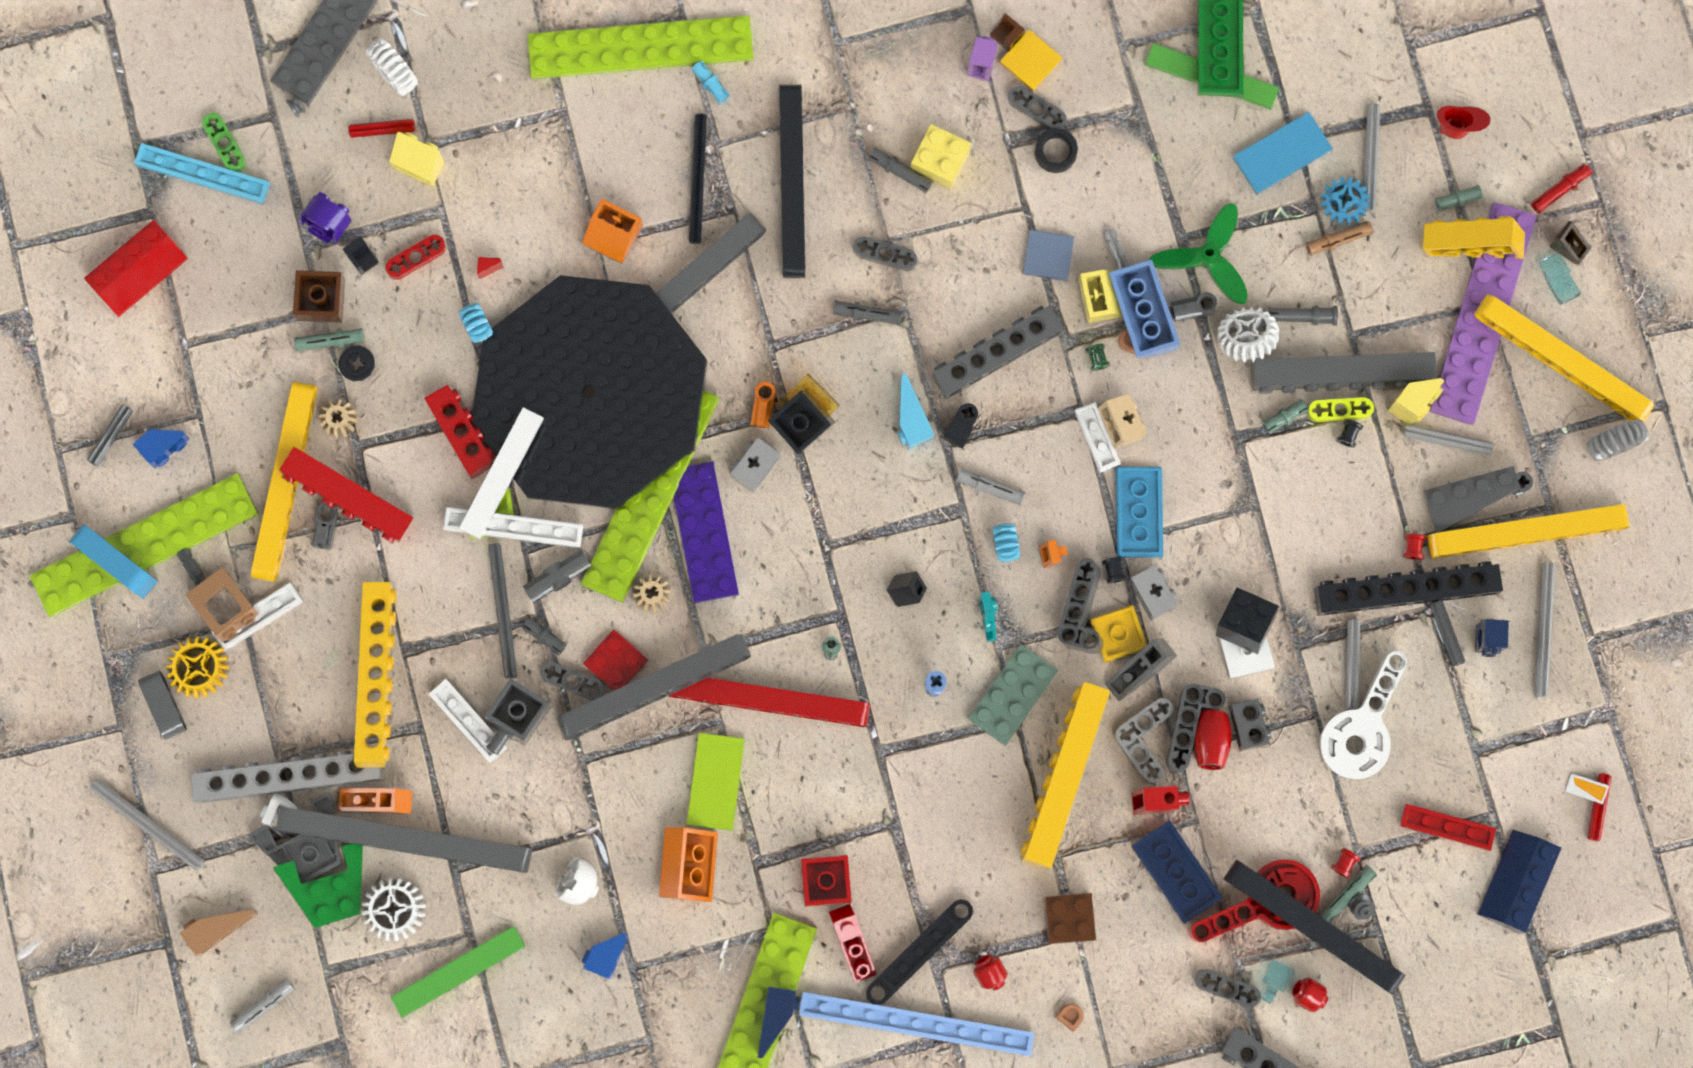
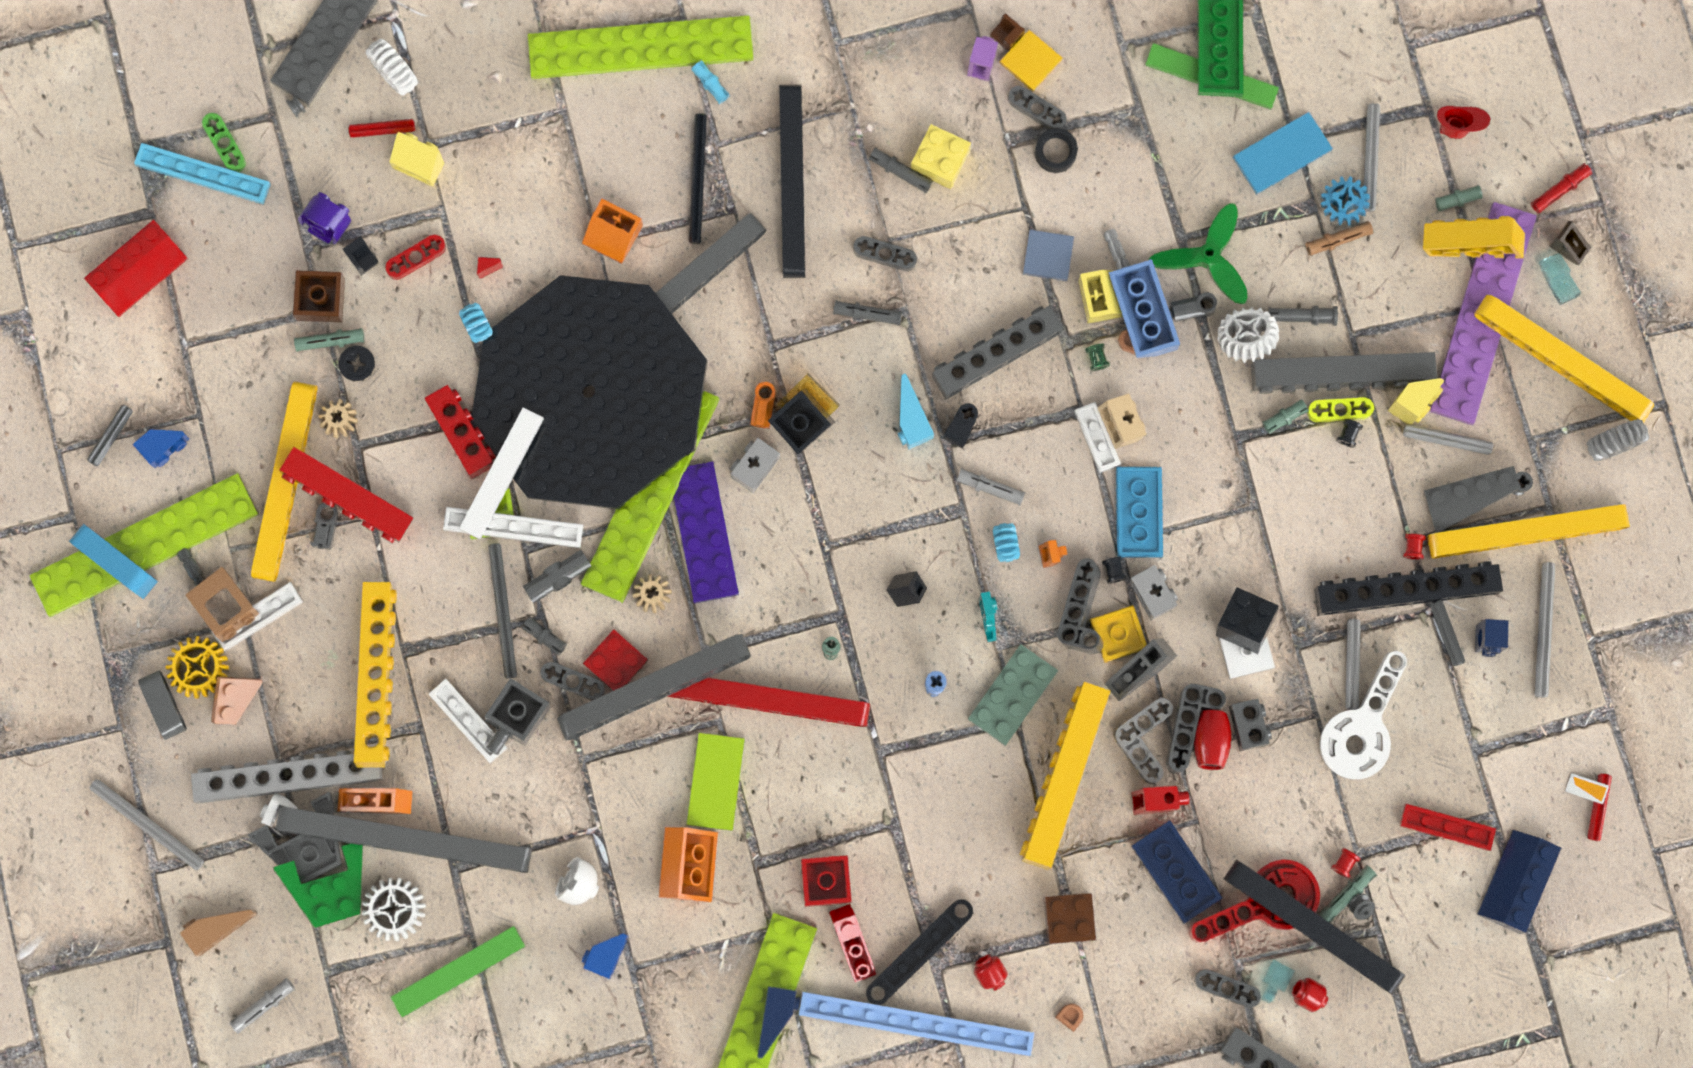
(233, 698): none -> wing

